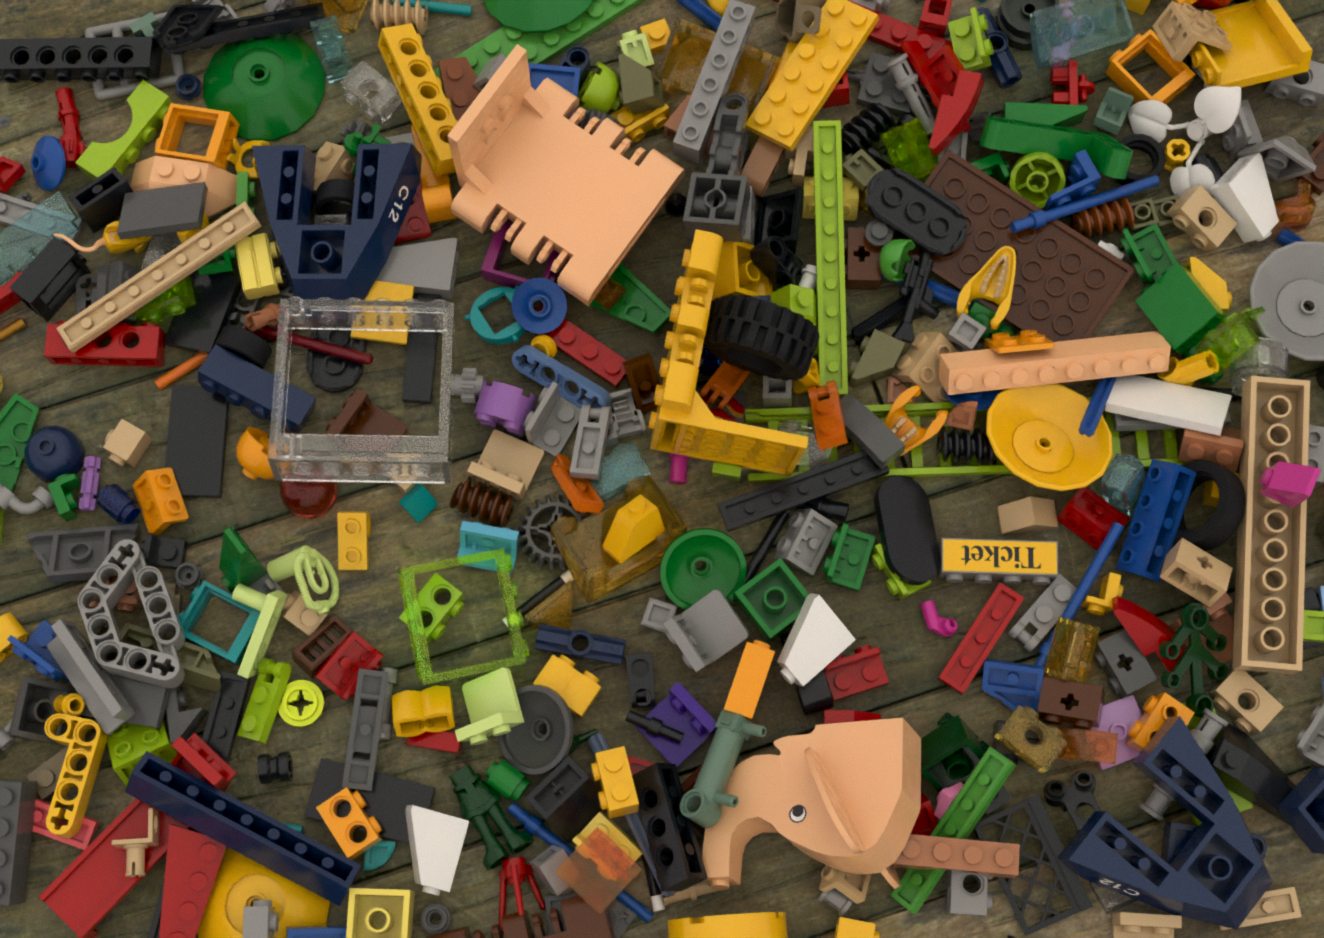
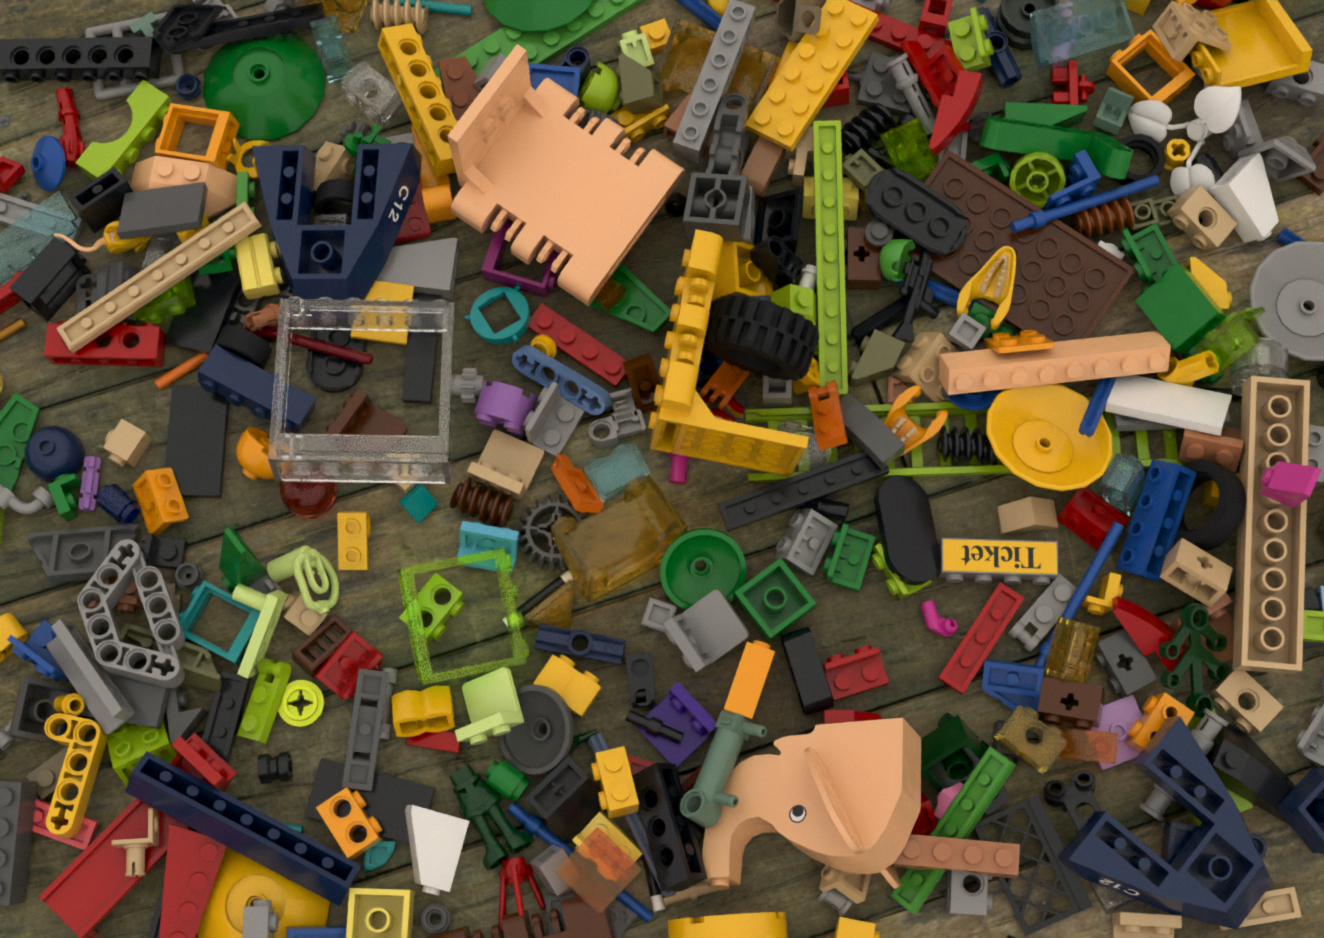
(553, 305): blue dish -> none
(590, 442): light grey plate -> none
(633, 529): yellow slope -> none
(726, 471): lime tile -> none
(765, 545): black bar -> none
(813, 641): white slope -> none
(963, 415): nougat tile -> none
(1297, 210): clear orange hat -> none

